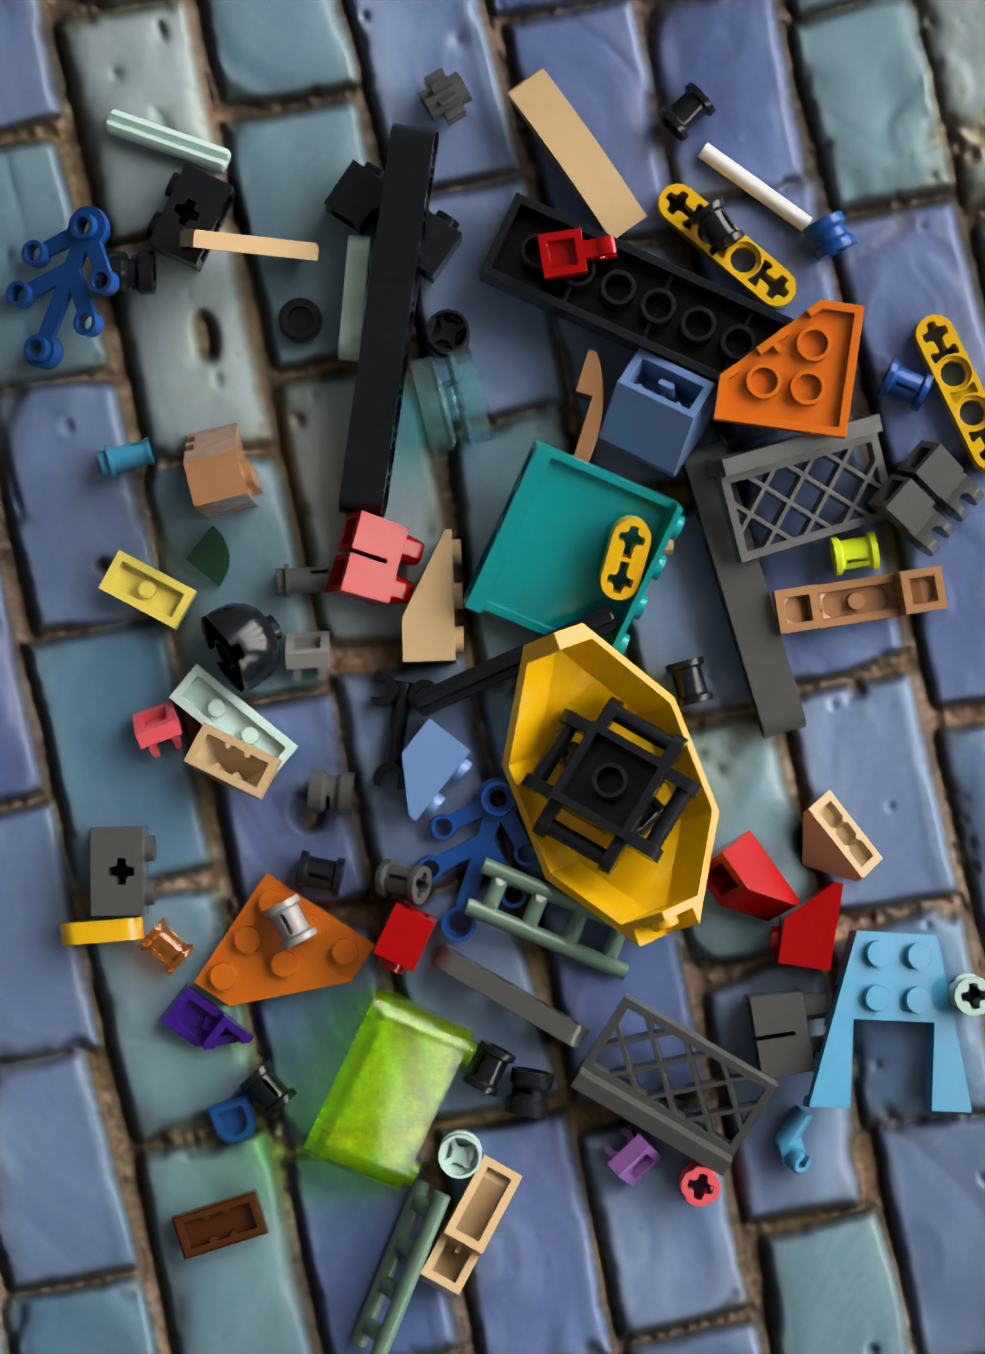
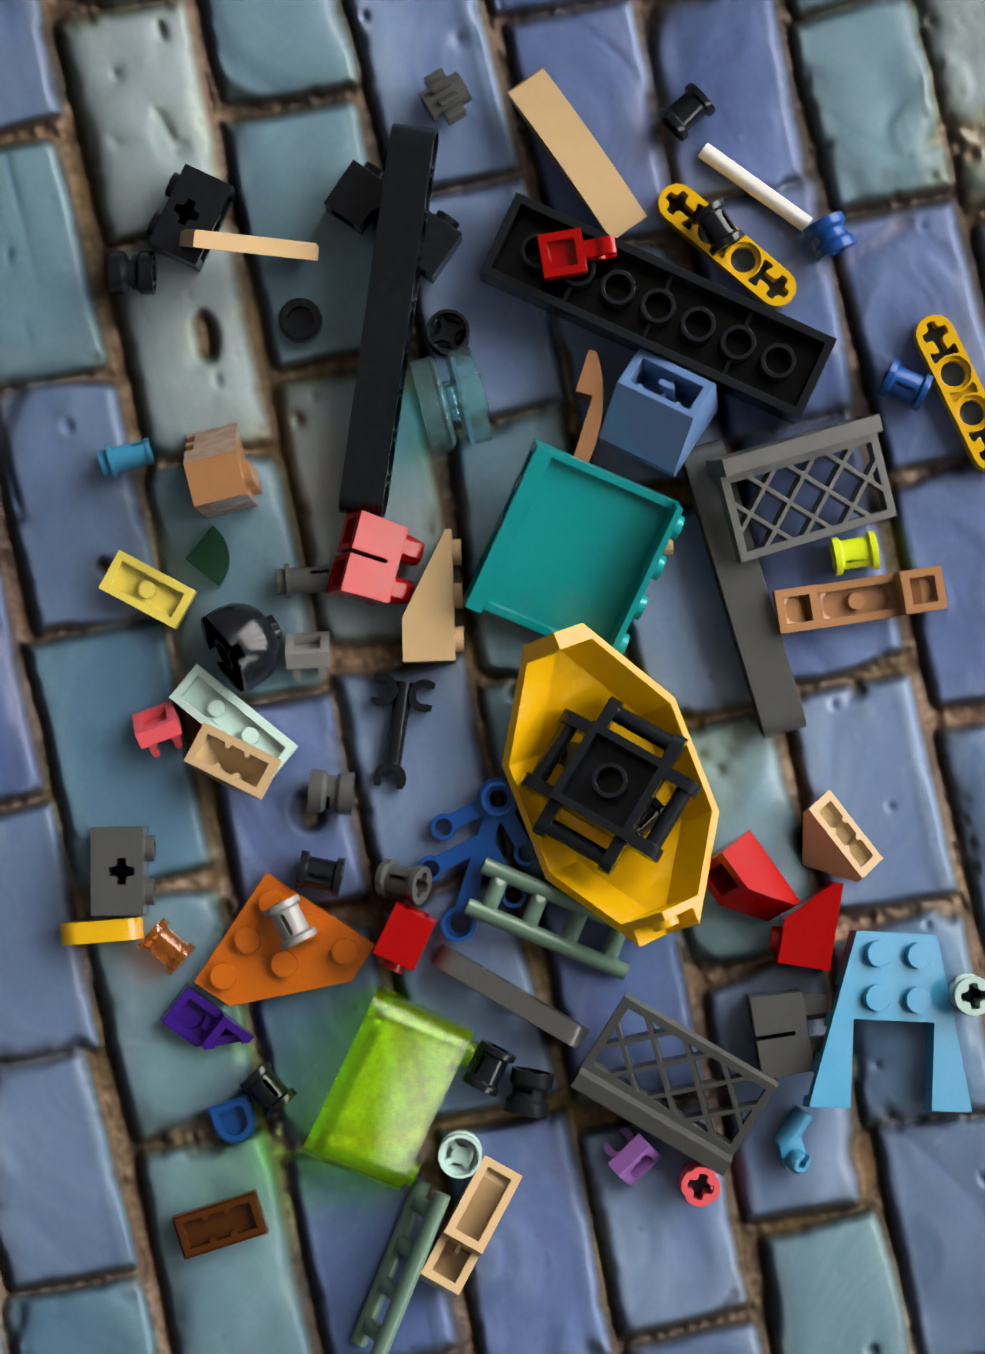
(68, 282): blue plant -> none
(168, 141): light aqua axle -> none
(354, 296): light aqua beam -> none
(428, 765): medium blue slope -> none
(498, 668): black axle -> none
(635, 559): yellow beam -> none
(689, 681): black bush -> none
(798, 375): orange plate -> none
(908, 499): dark grey legs -> none

